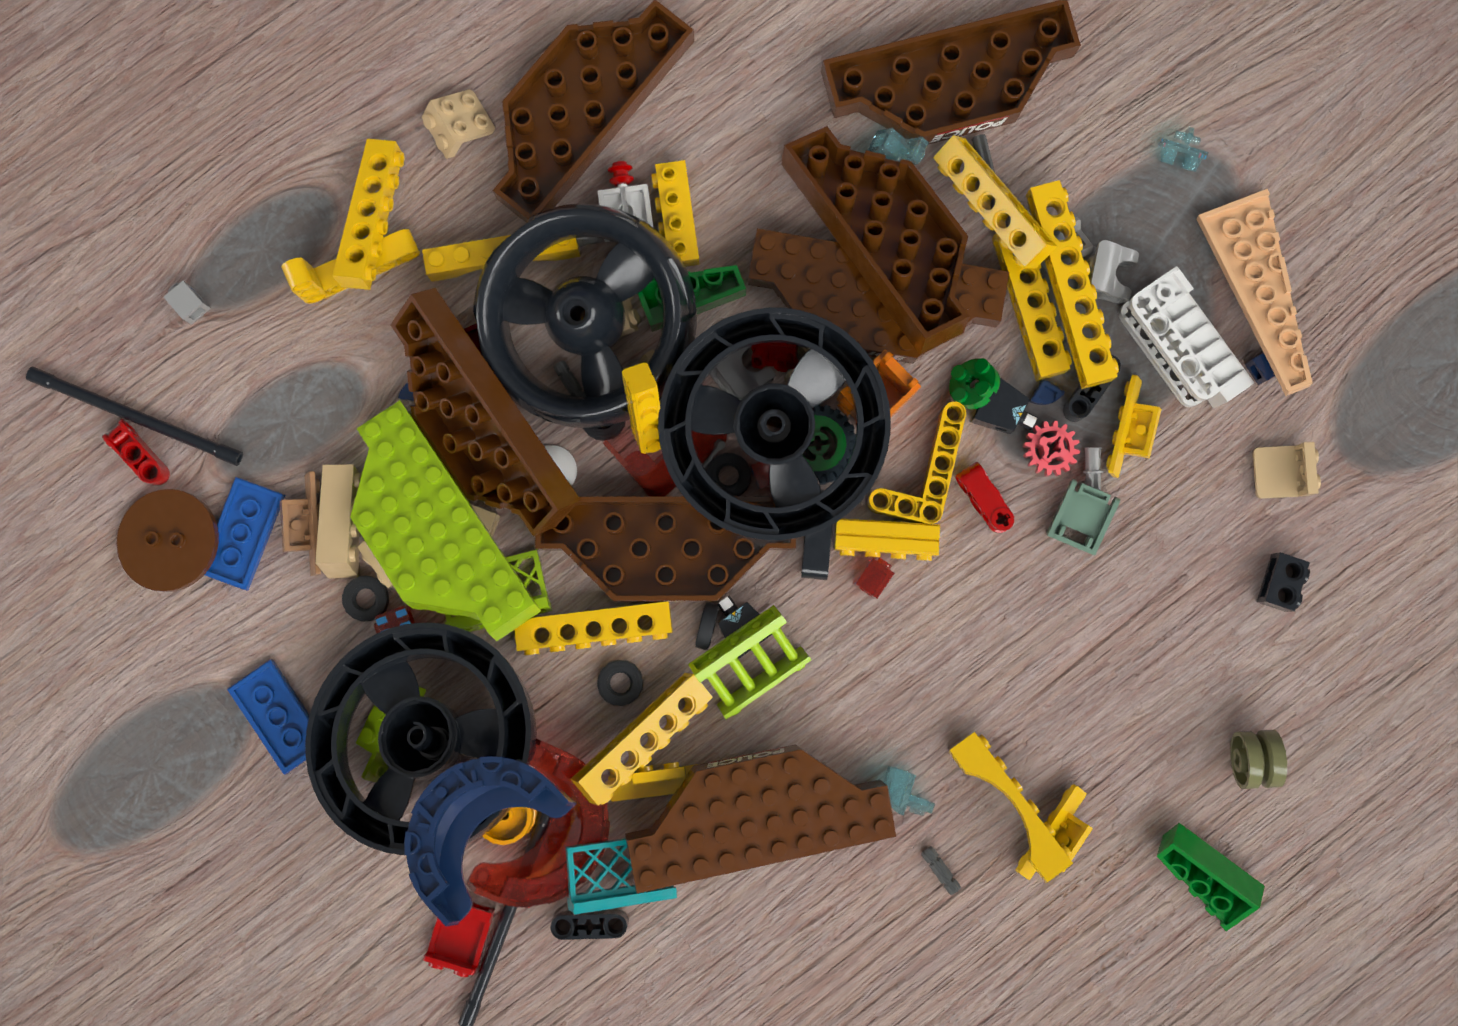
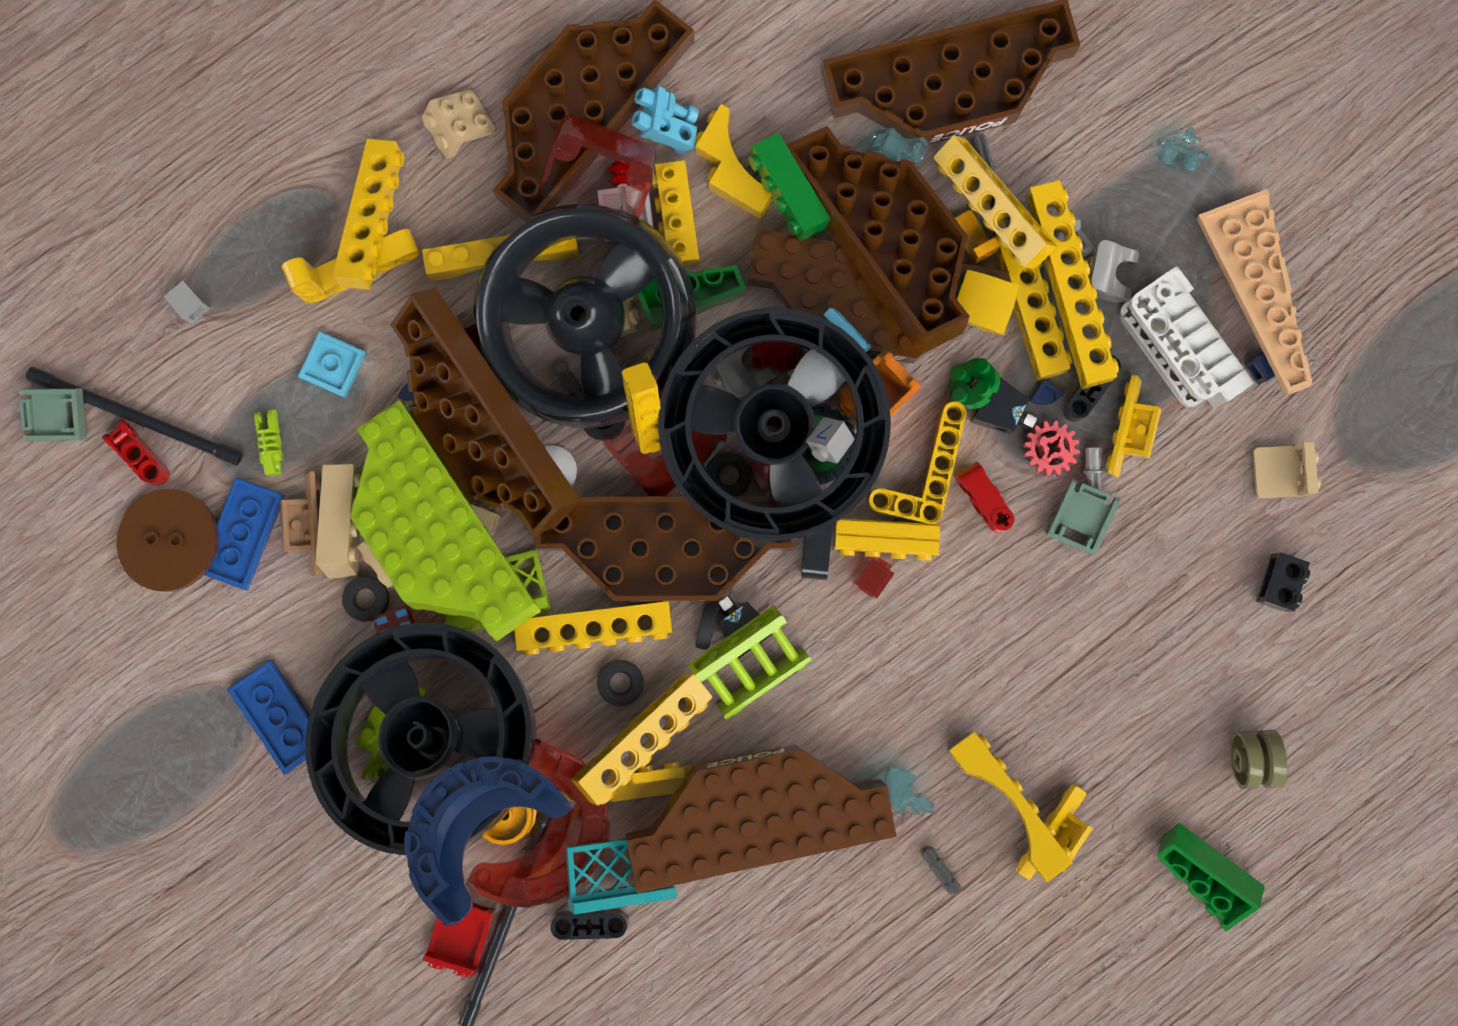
(50, 415): none -> sand green container
(269, 442): none -> lime hinge
(332, 364): none -> medium azure tile
(580, 133): none -> clear red windscreen
(658, 122): none -> medium azure hips
(730, 177): none -> yellow arch
(788, 187): none -> green wedge
(830, 440): none -> light grey brick
(838, 319): none -> medium azure tile
(978, 244): none -> light orange bracket
(988, 301): none -> yellow slope

